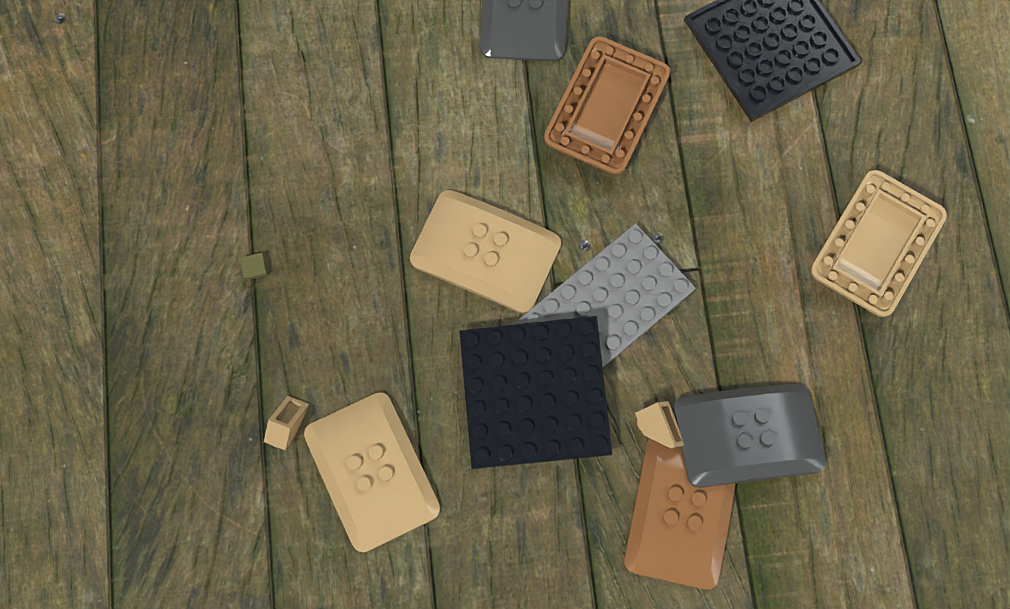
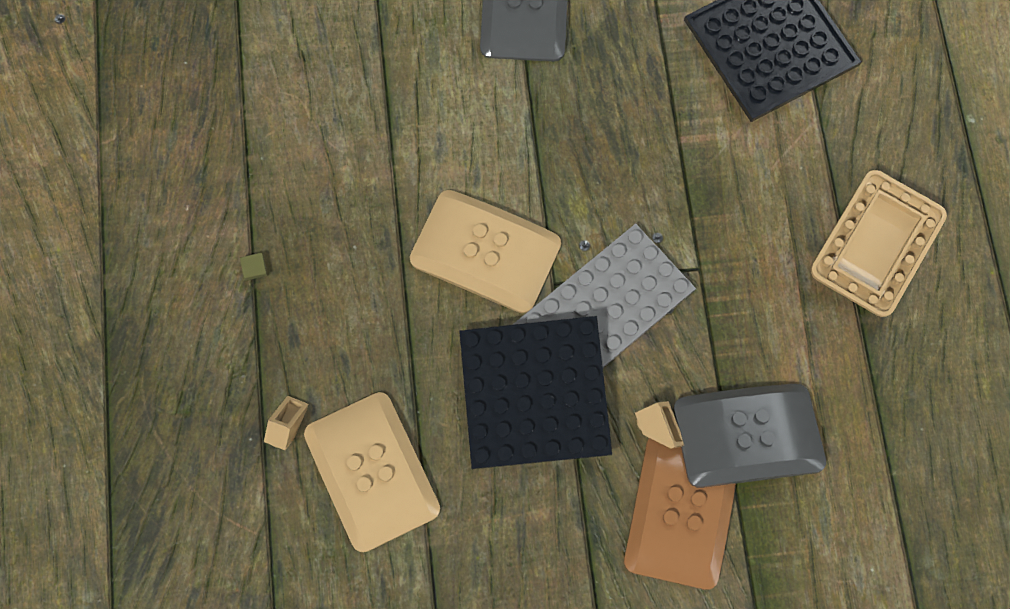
(607, 105): medium nougat wedge -> none

